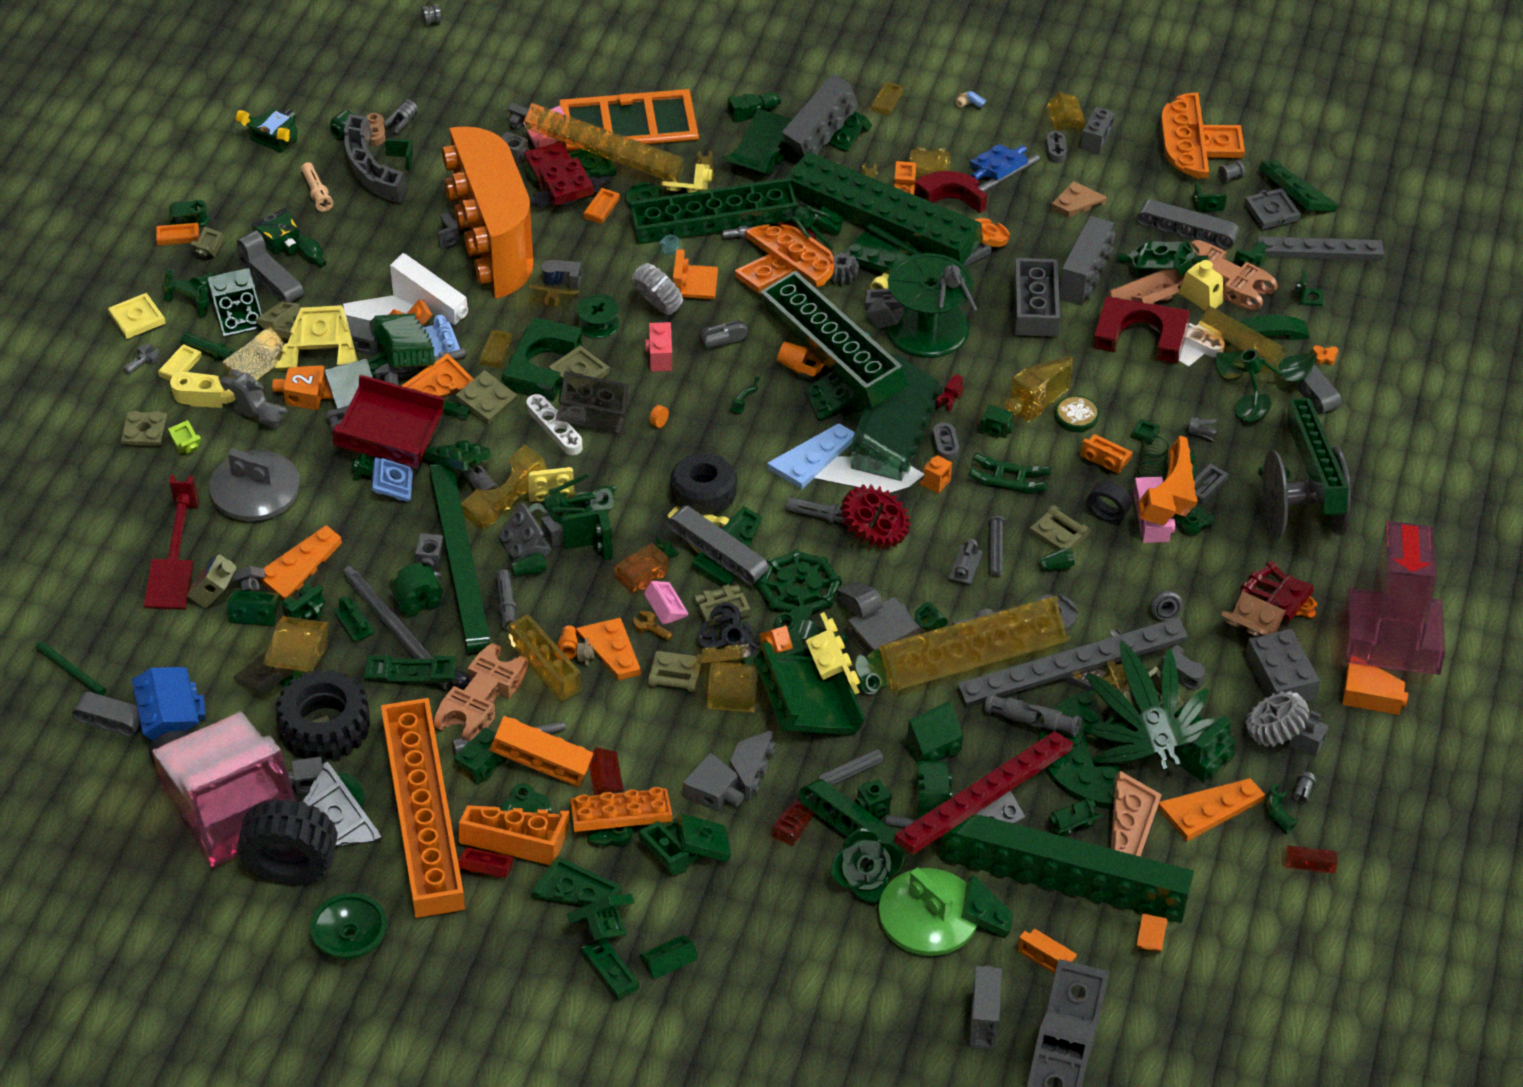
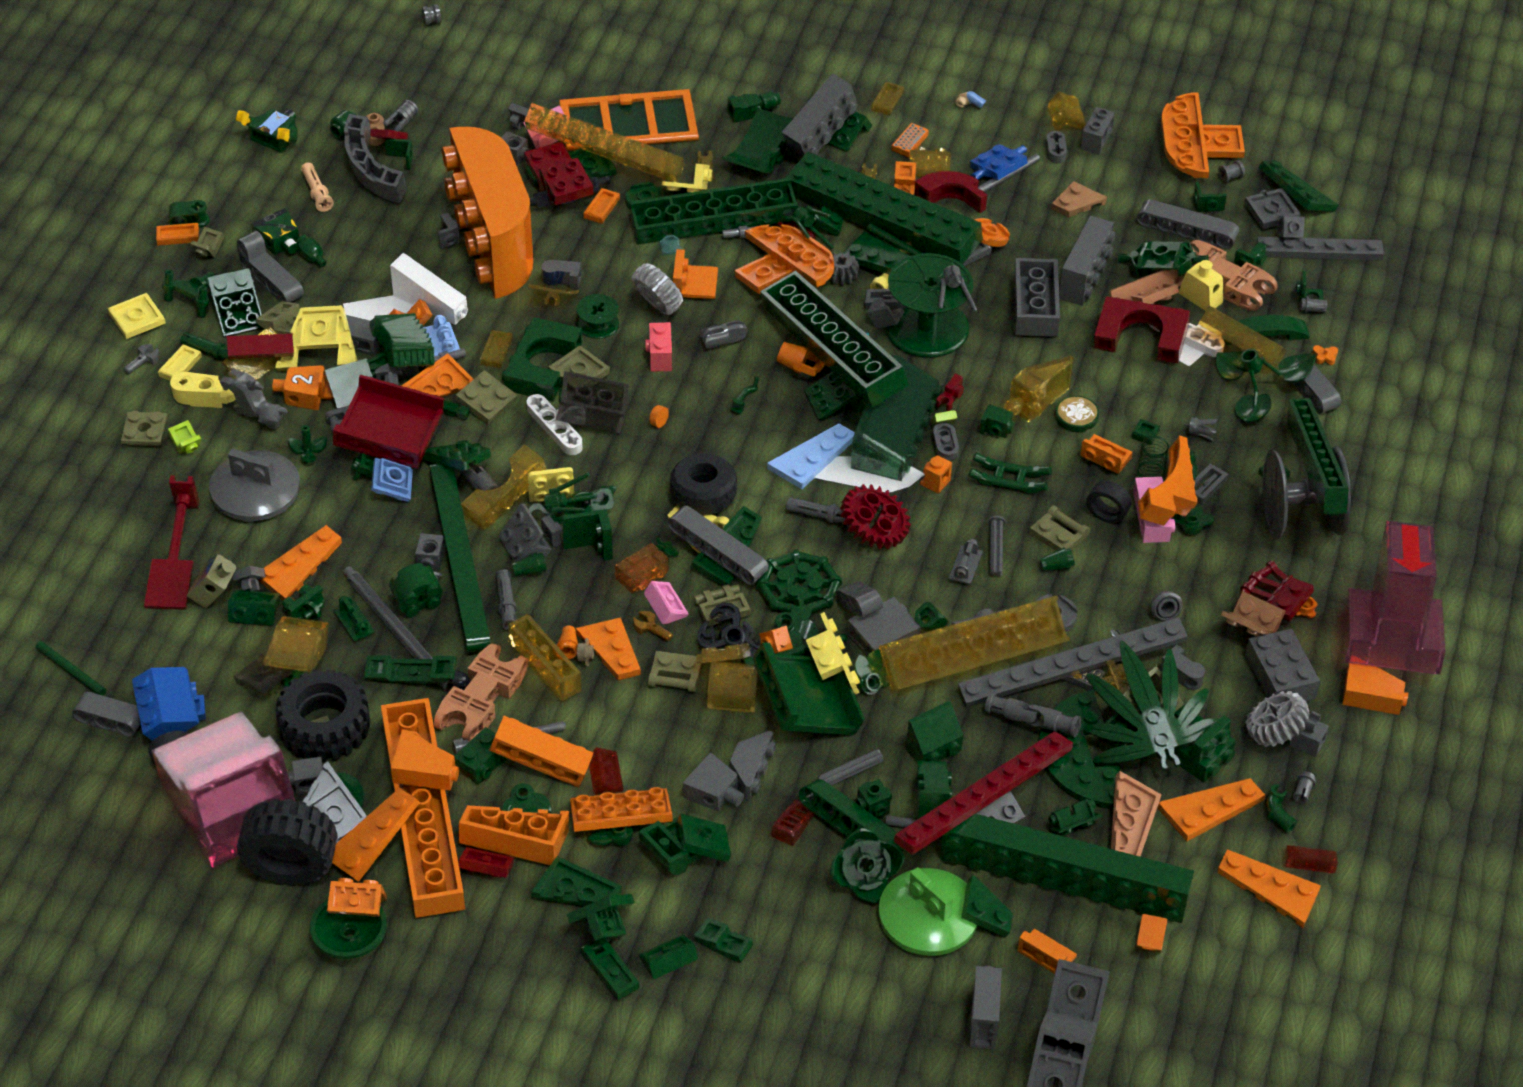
(260, 346): none -> dark red tile
(307, 446): none -> dark green plant
(355, 898): none -> orange bracket
(369, 838): none -> orange wing
(388, 134): none -> dark red tile
(422, 764): none -> orange slope
(721, 940): none -> dark green slope
(910, 139): none -> orange tile
(946, 417): none -> lime tile
(1281, 889): none -> orange wing
(1290, 226): none -> dark grey brick
(1313, 305): none -> dark grey pin

